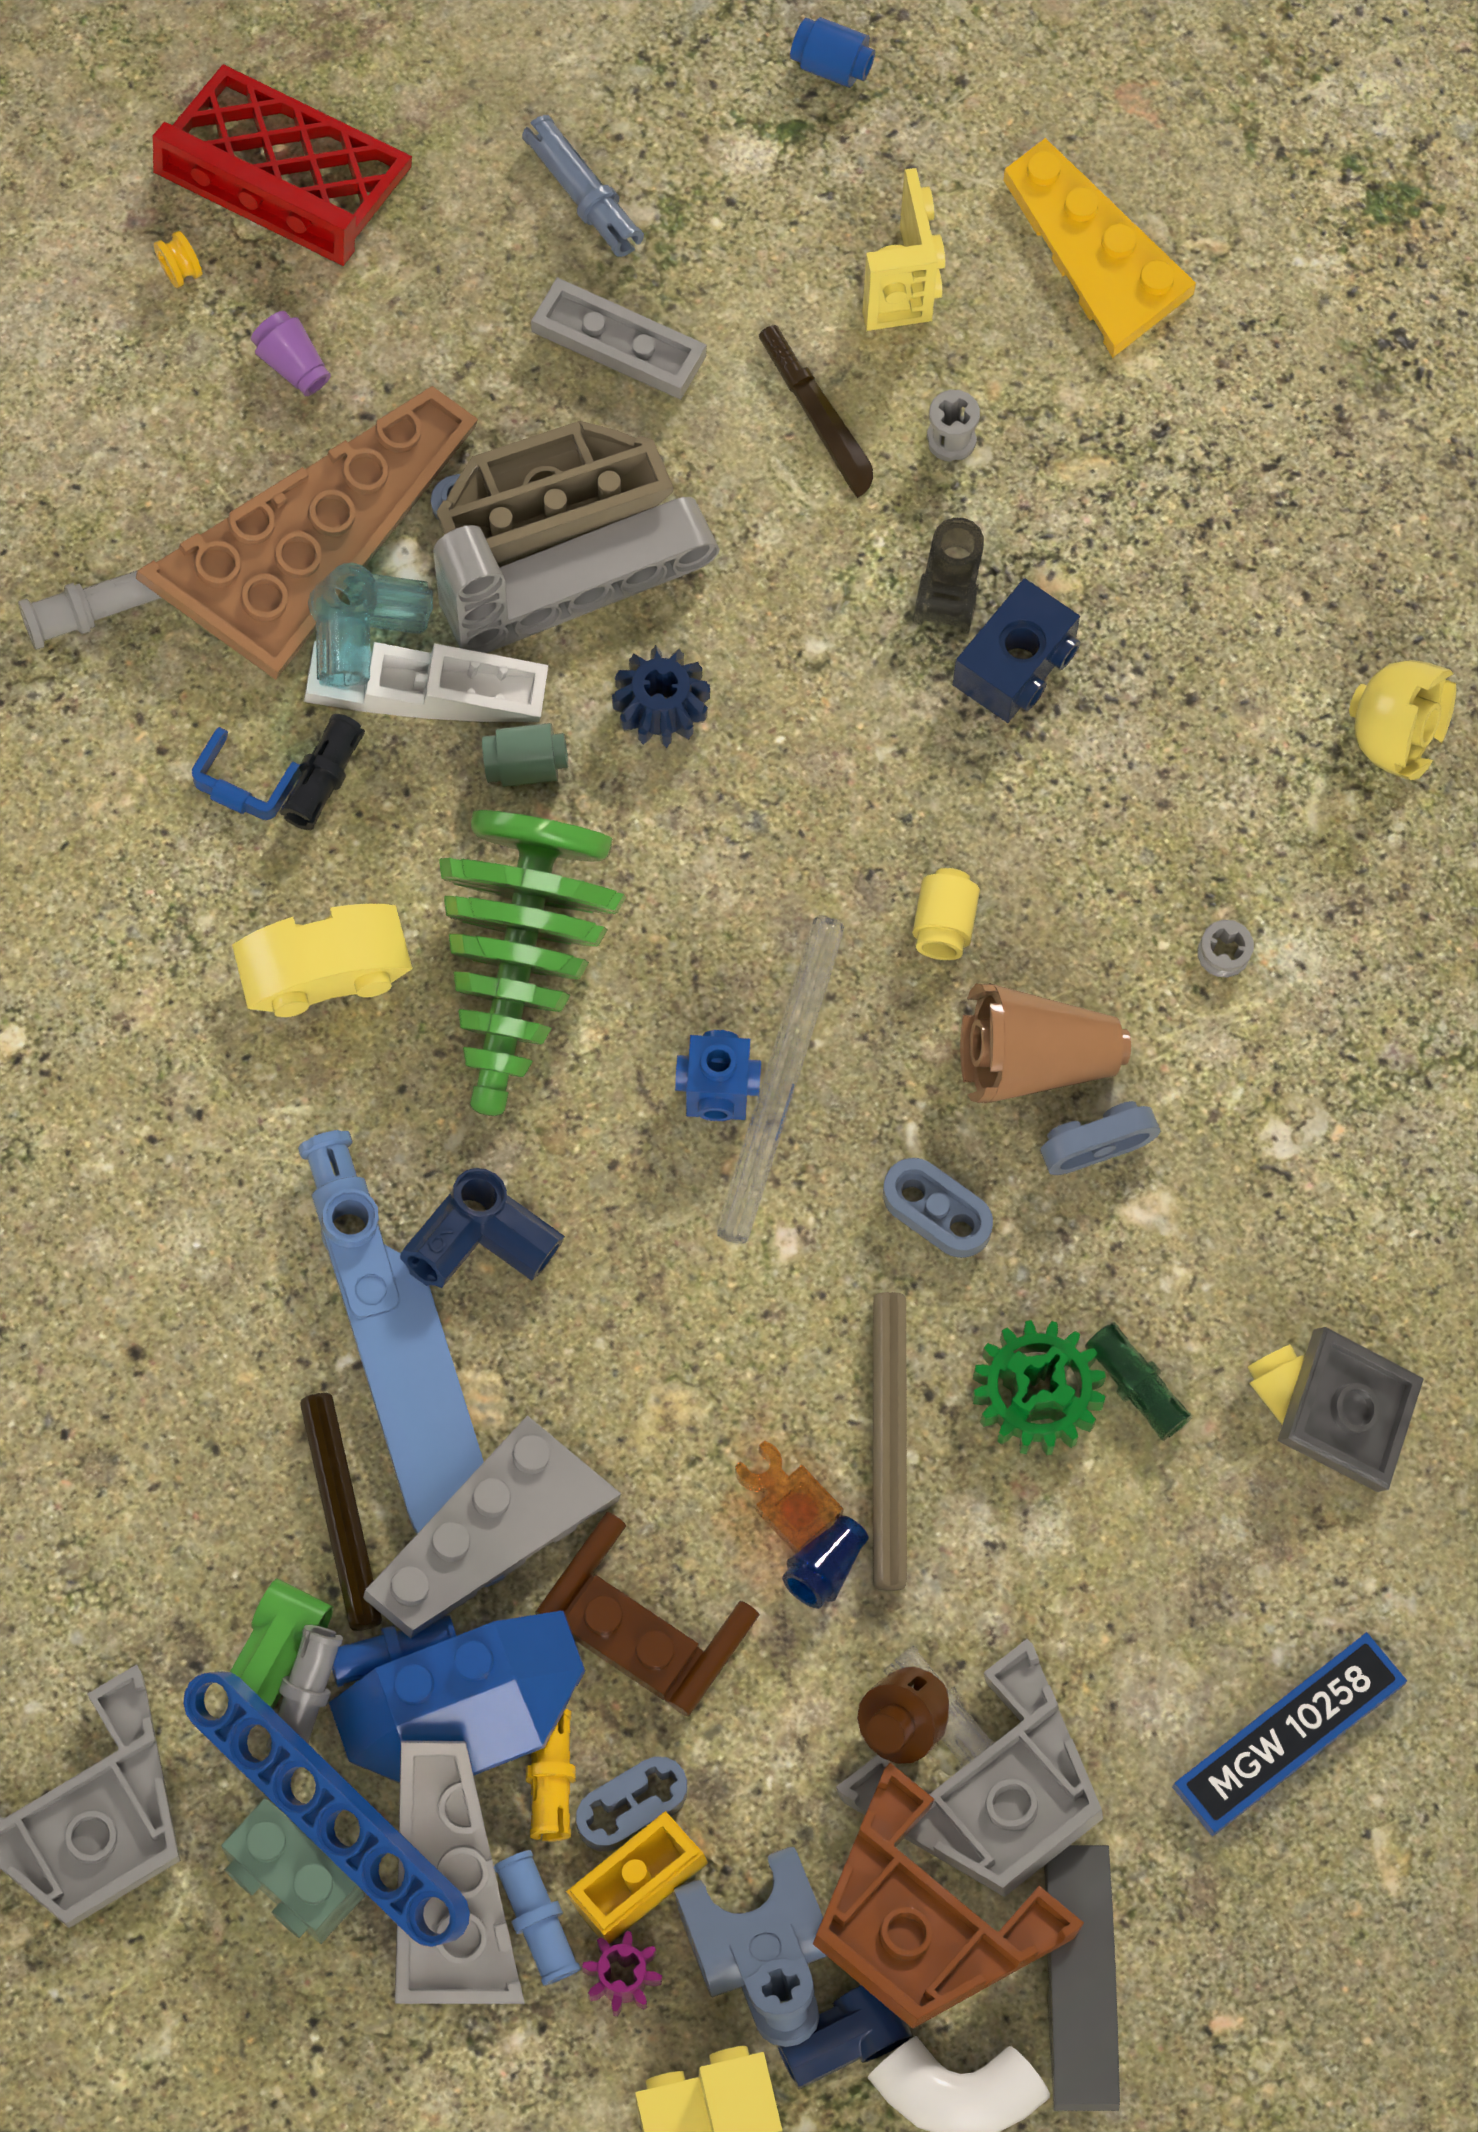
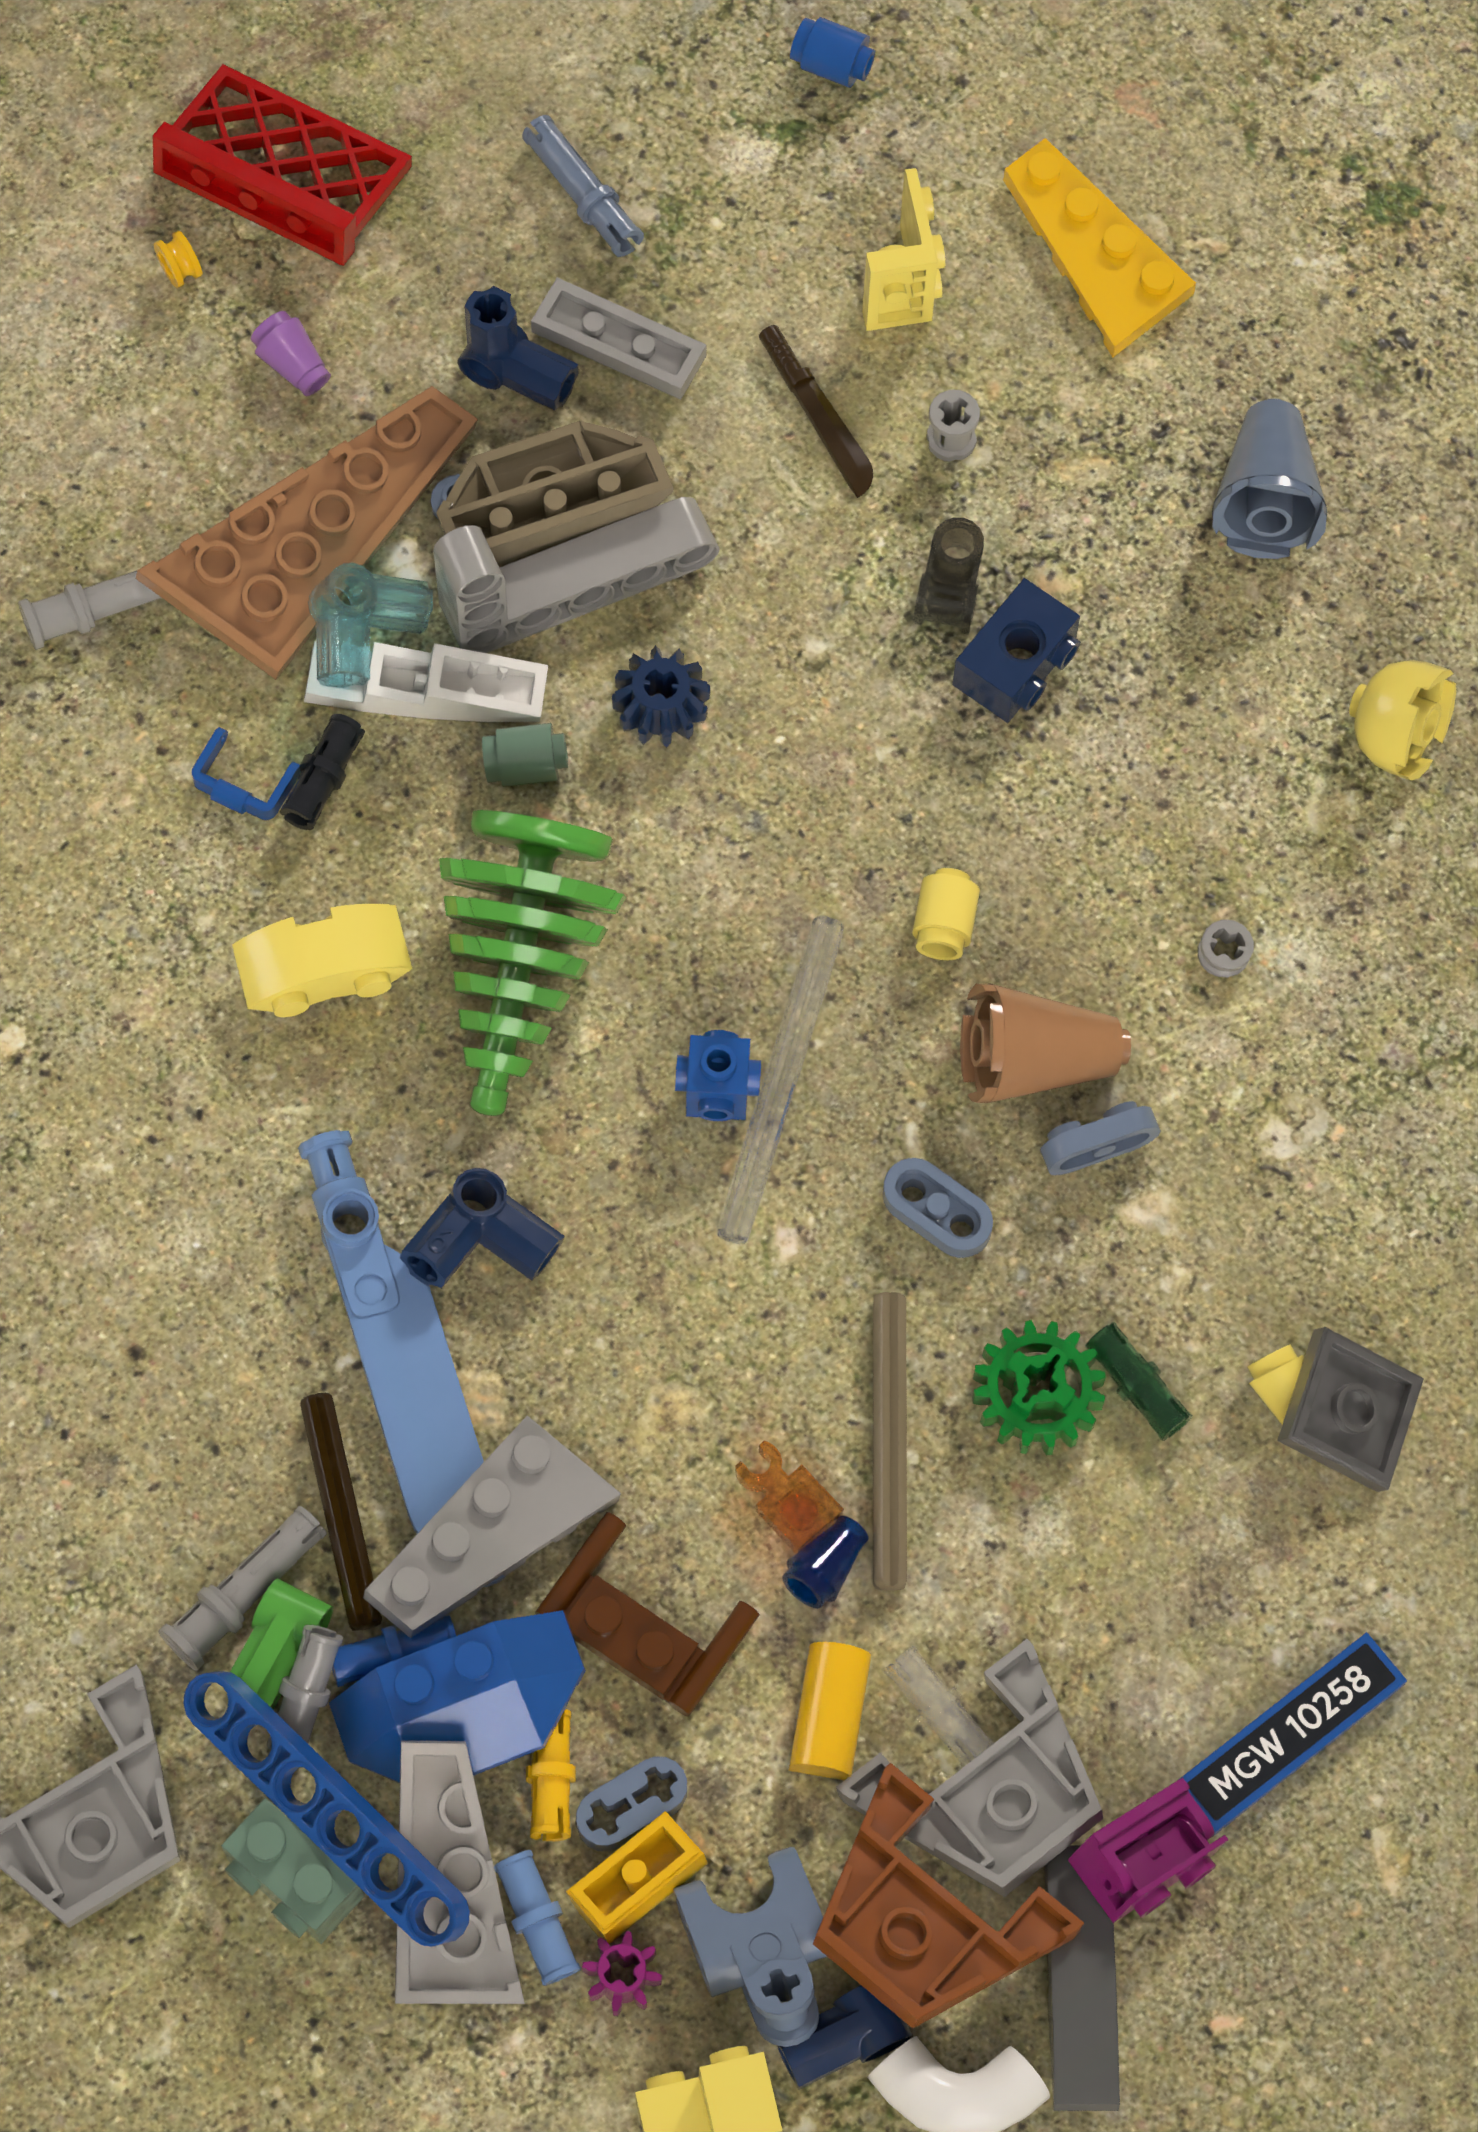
(222, 1607): none -> light grey pin
(503, 355): none -> dark blue piece
(830, 1710): none -> yellow brick
(904, 1720): reddish brown piece -> none
(1146, 1852): none -> magenta hinge
(1270, 485): none -> sand blue cone

